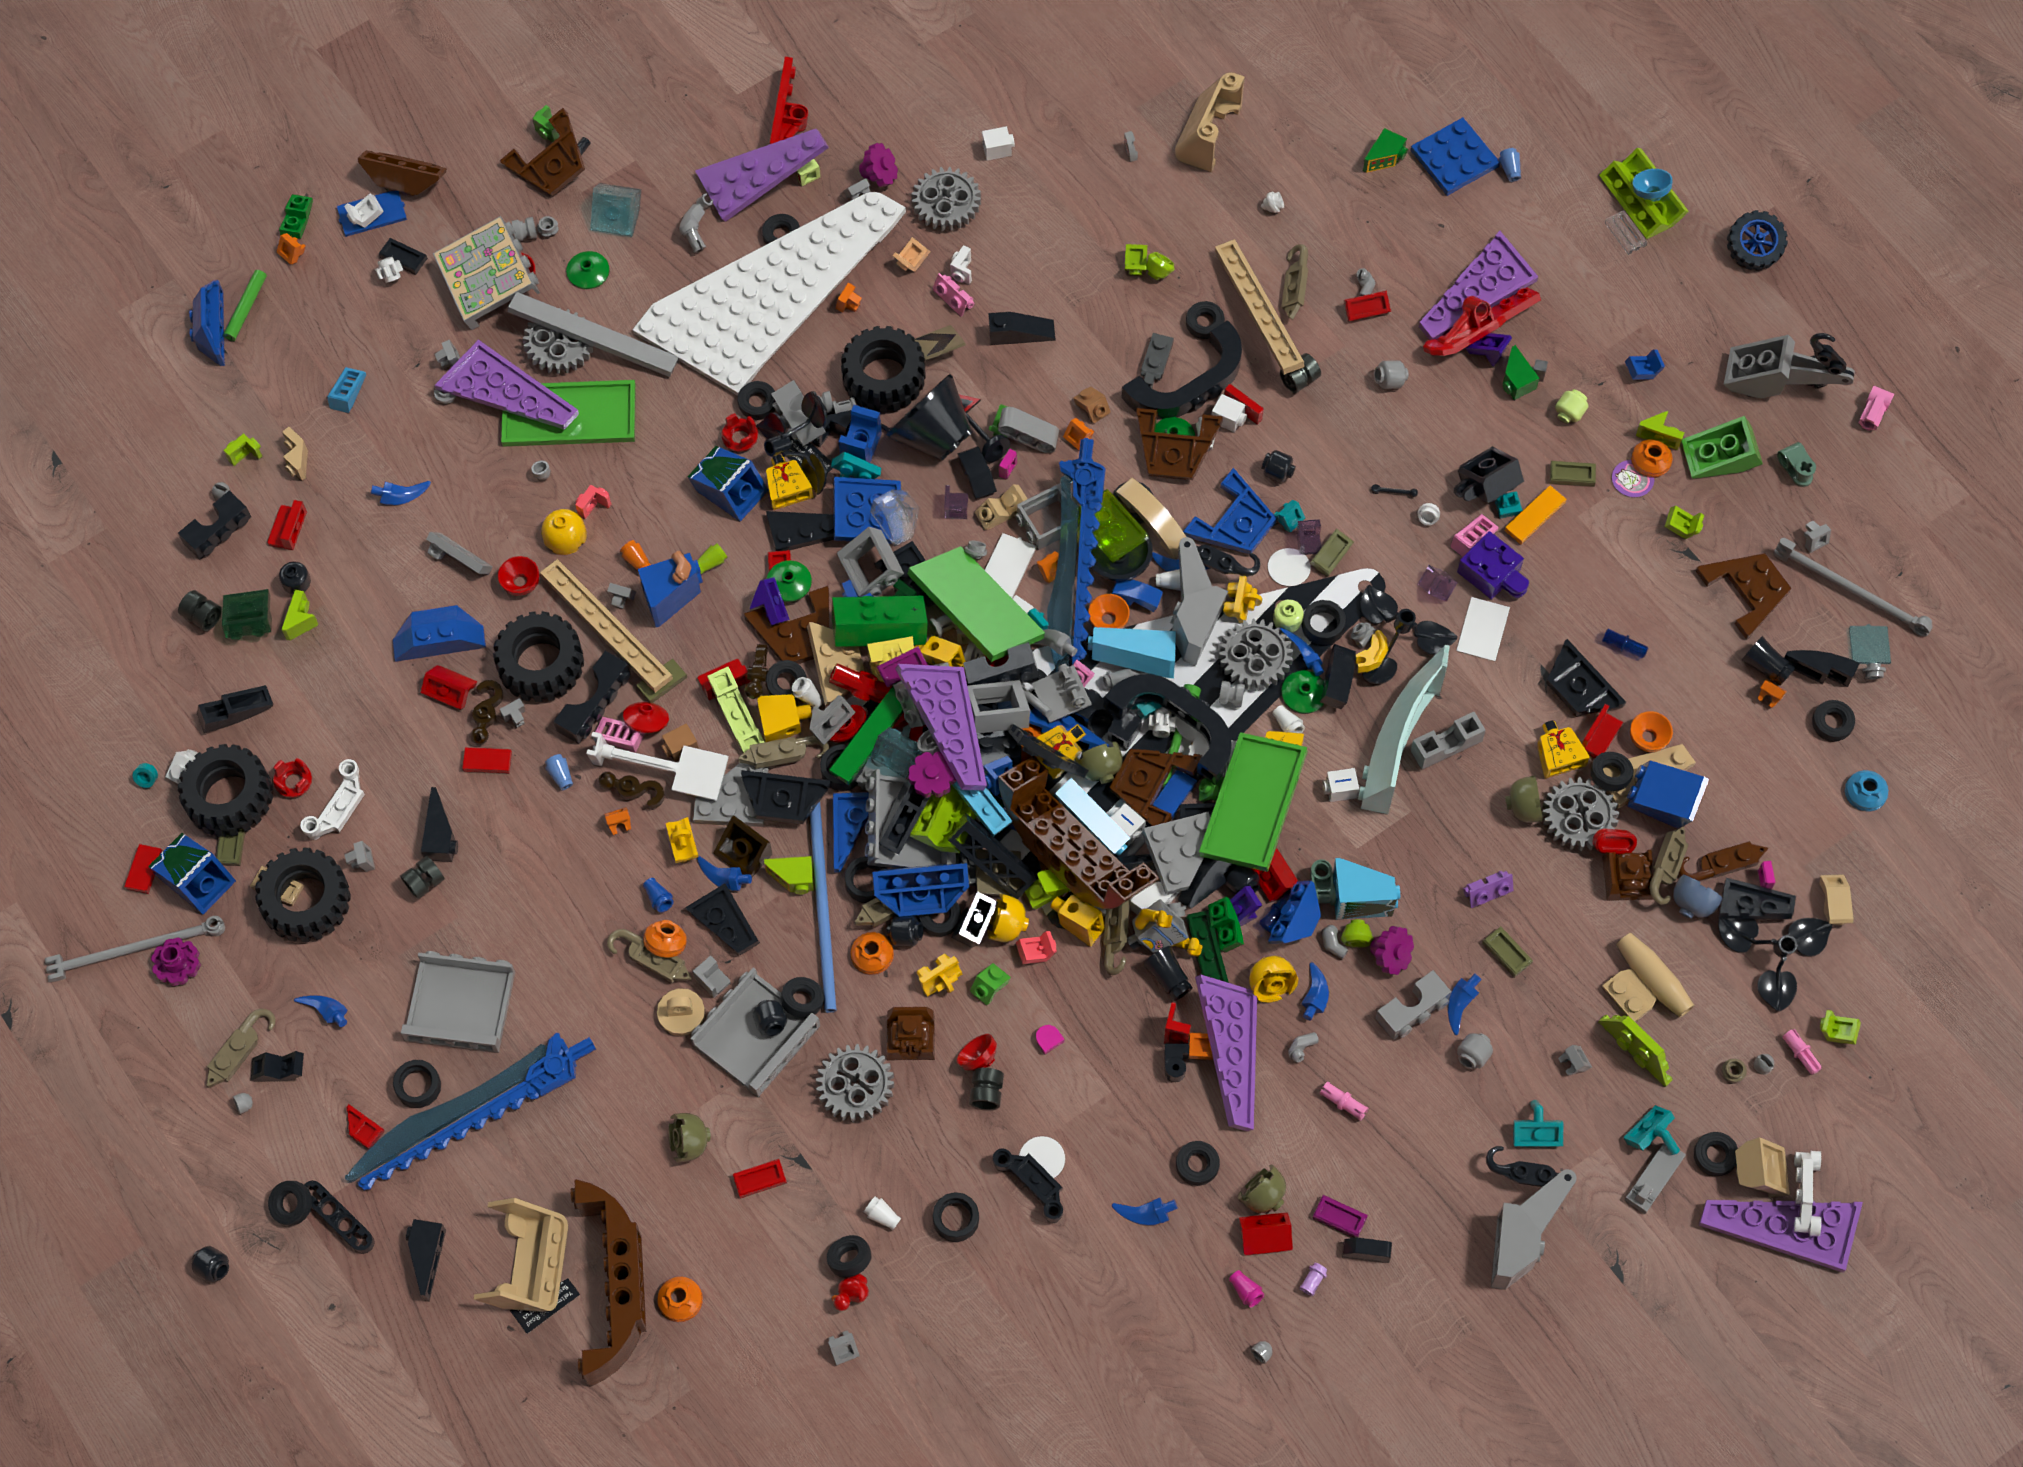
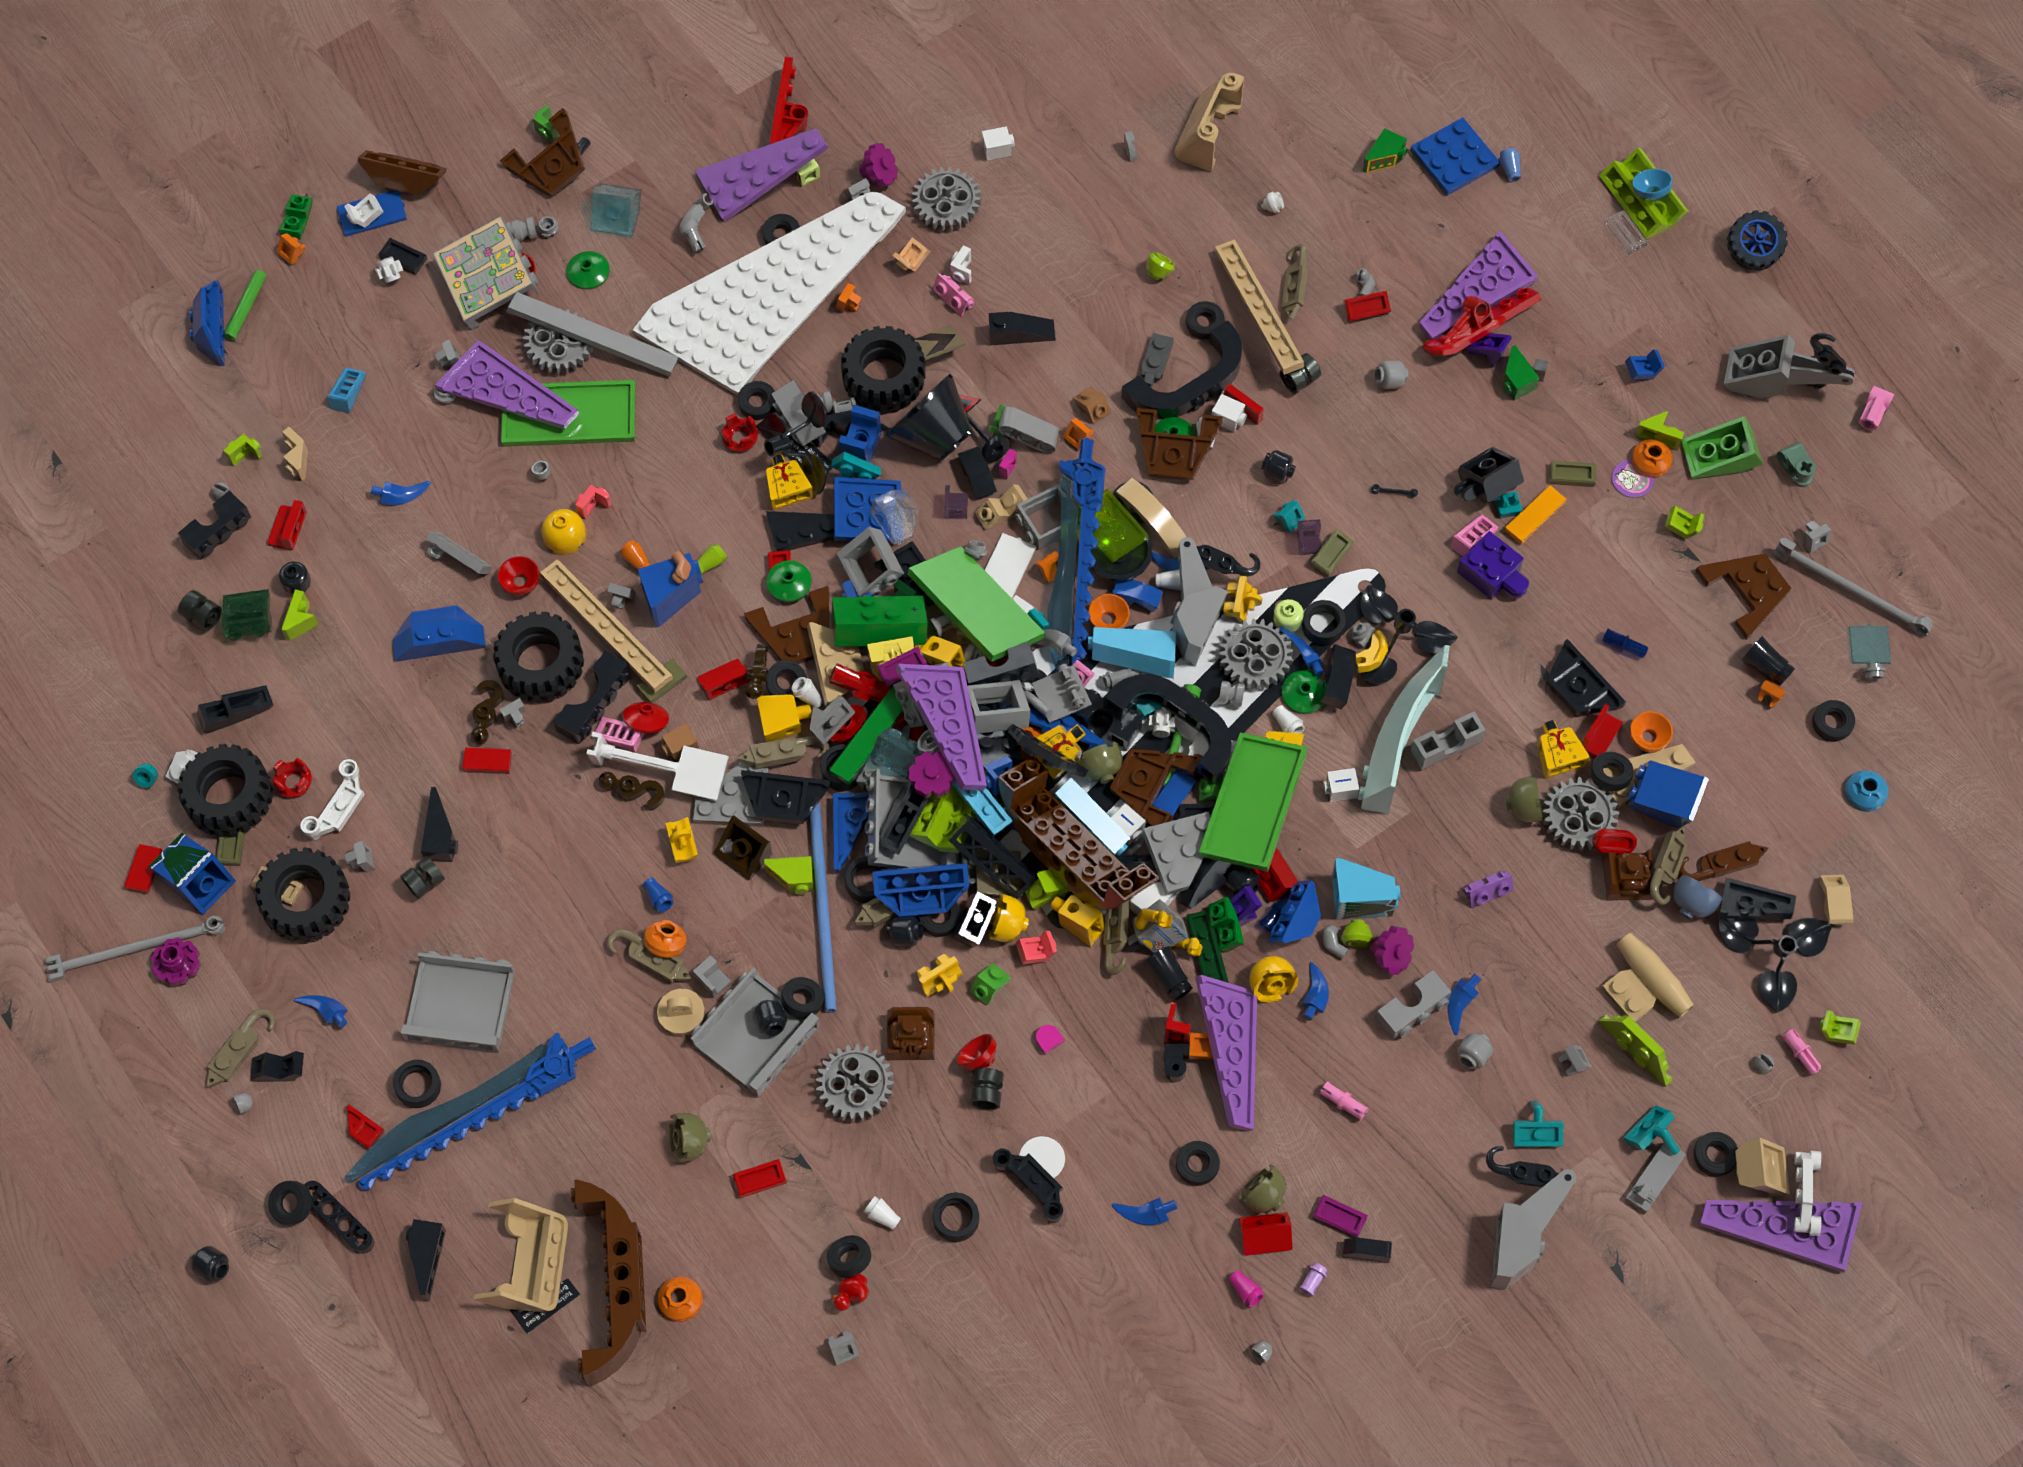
(447, 686): red panel -> none
(559, 771): medium blue cone -> none
(618, 816): orange tile -> none
(725, 919): black wing -> none
(729, 482): blue slope -> none
(730, 876): blue bar -> none
(734, 709): yellowish green slope -> none
(770, 597): dark purple slope -> none
(873, 963): orange piece -> none
(1135, 259): lime bracket -> none
(1177, 908): light grey plate -> none
(1242, 524): blue wing -> none
(1289, 567): white sticker -> none
(1299, 1044): light grey arm -> none
(1324, 885): sand green piece -> none
(1428, 514): white plate -> none
(1437, 583): clear purple panel -> none
(1483, 629): white sticker -> none
(1507, 951): olive tile -> none
(1571, 406): yellowish green head -> none
(1738, 1065): dark tan plate -> none
(1766, 875): dark pink tile -> none
(1819, 665): black slope -> none

